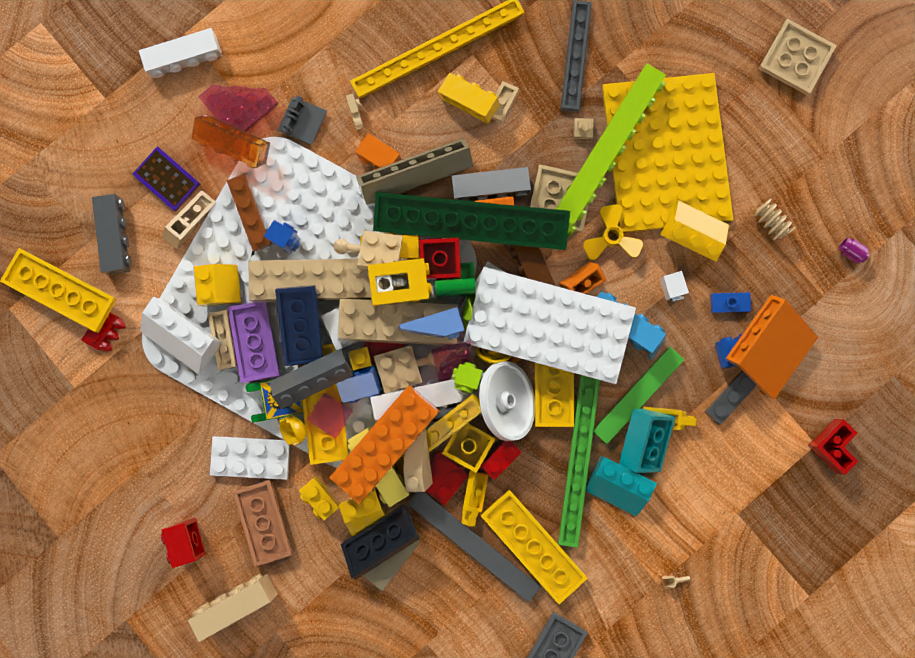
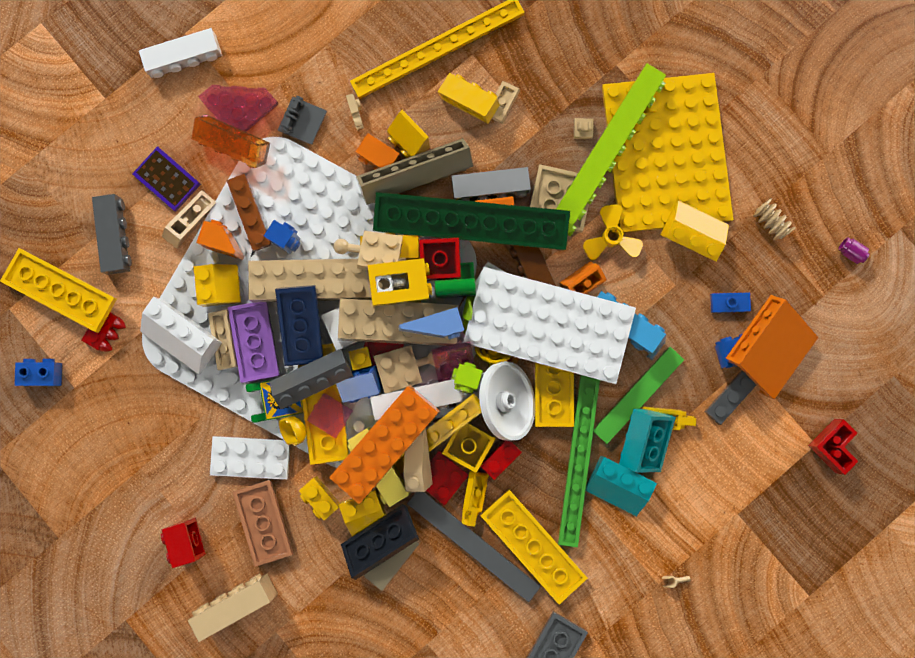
(38, 373): none -> blue brick
(217, 238): none -> orange slope
(407, 136): none -> yellow slope
(575, 56): dark grey tile -> none
(674, 286): white brick -> none
(797, 57): tan plate -> none

